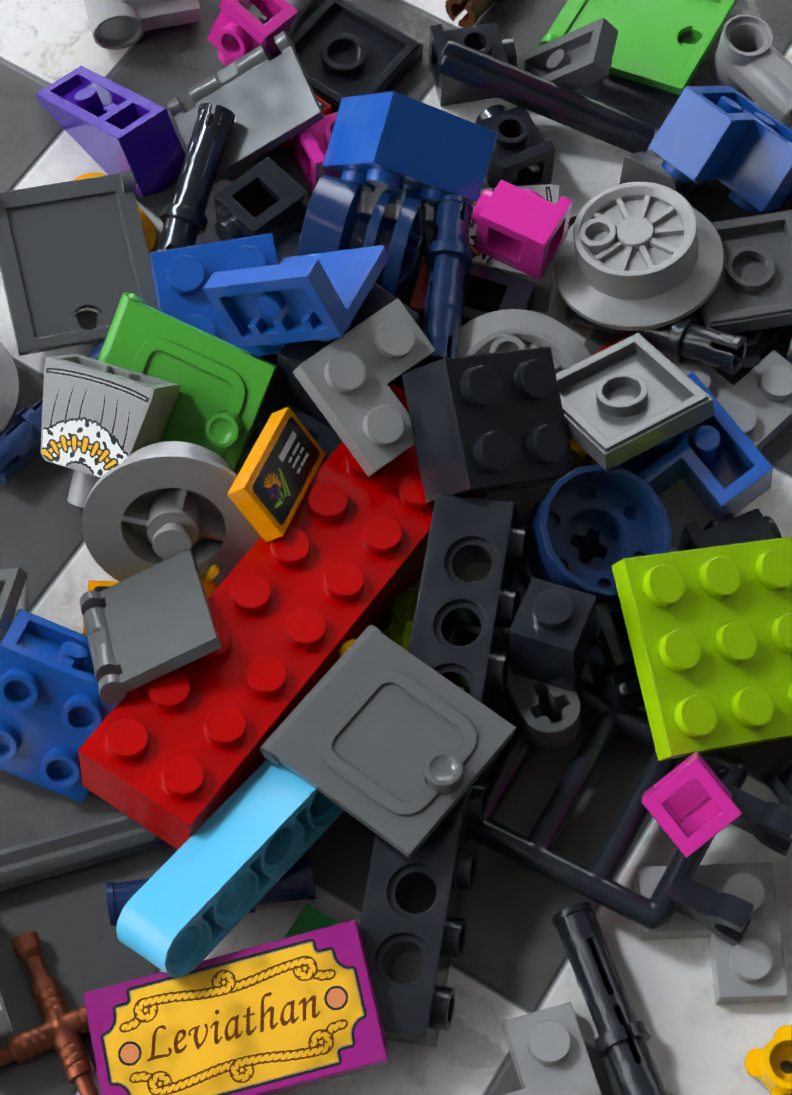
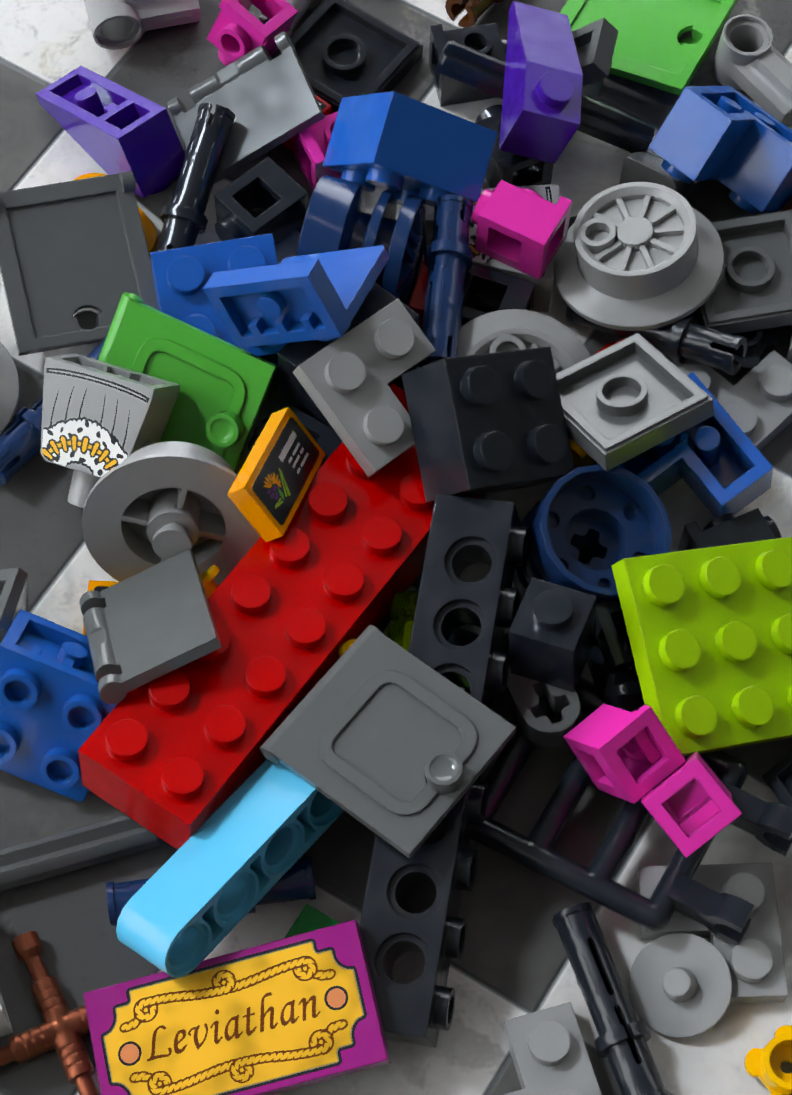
(540, 84): none -> dark purple slope
(624, 750): none -> dark pink brick
(680, 985): none -> light grey piece

